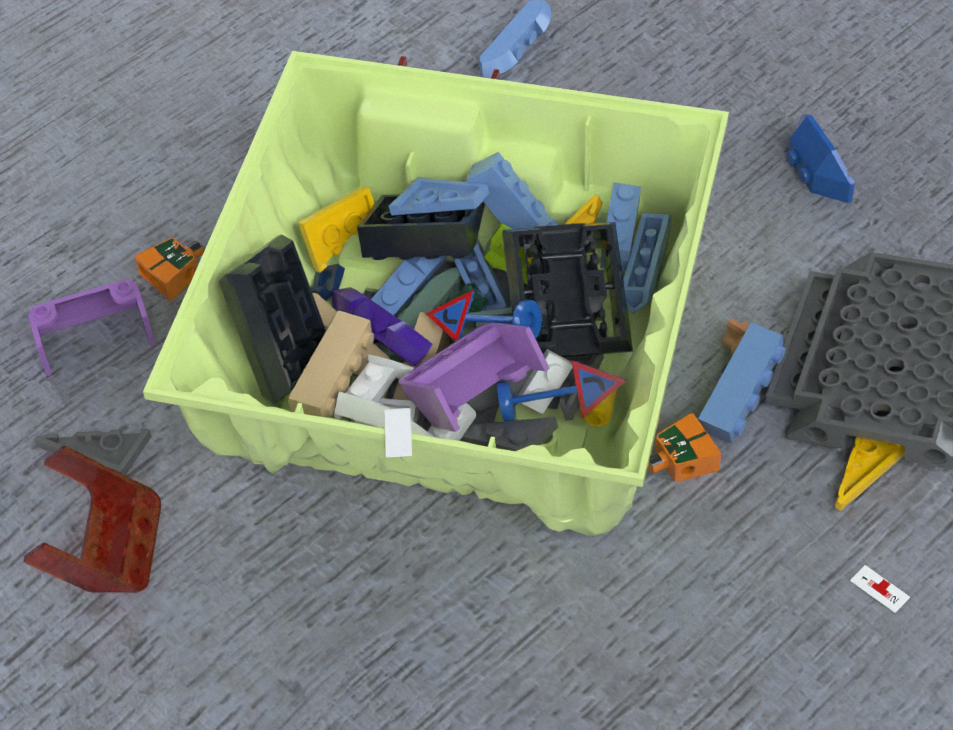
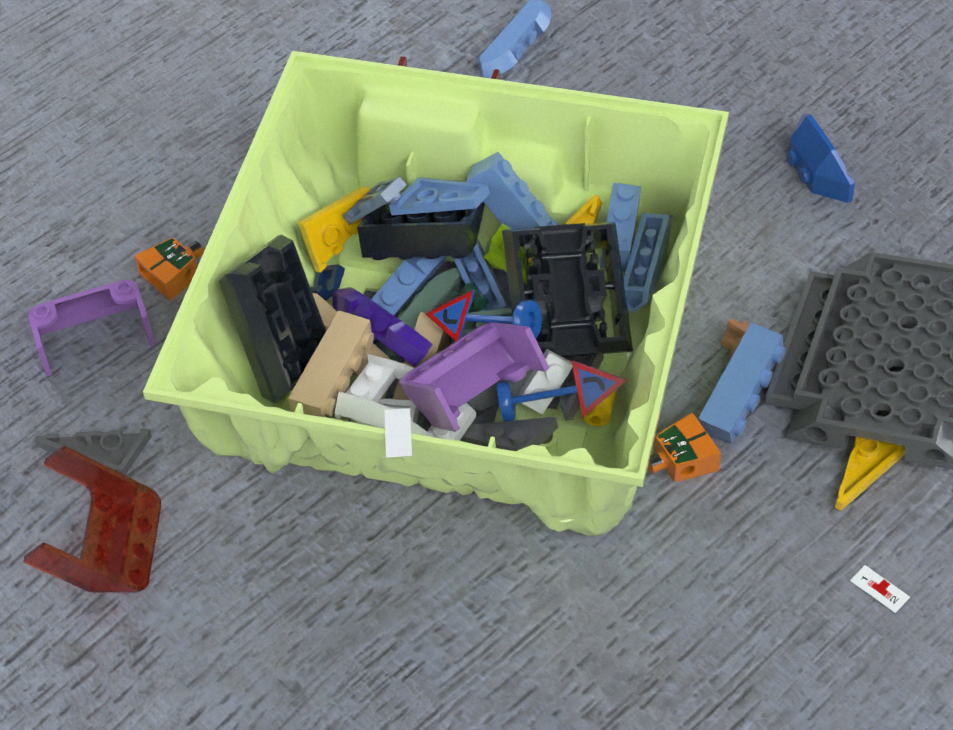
(382, 193): none -> sand blue wing

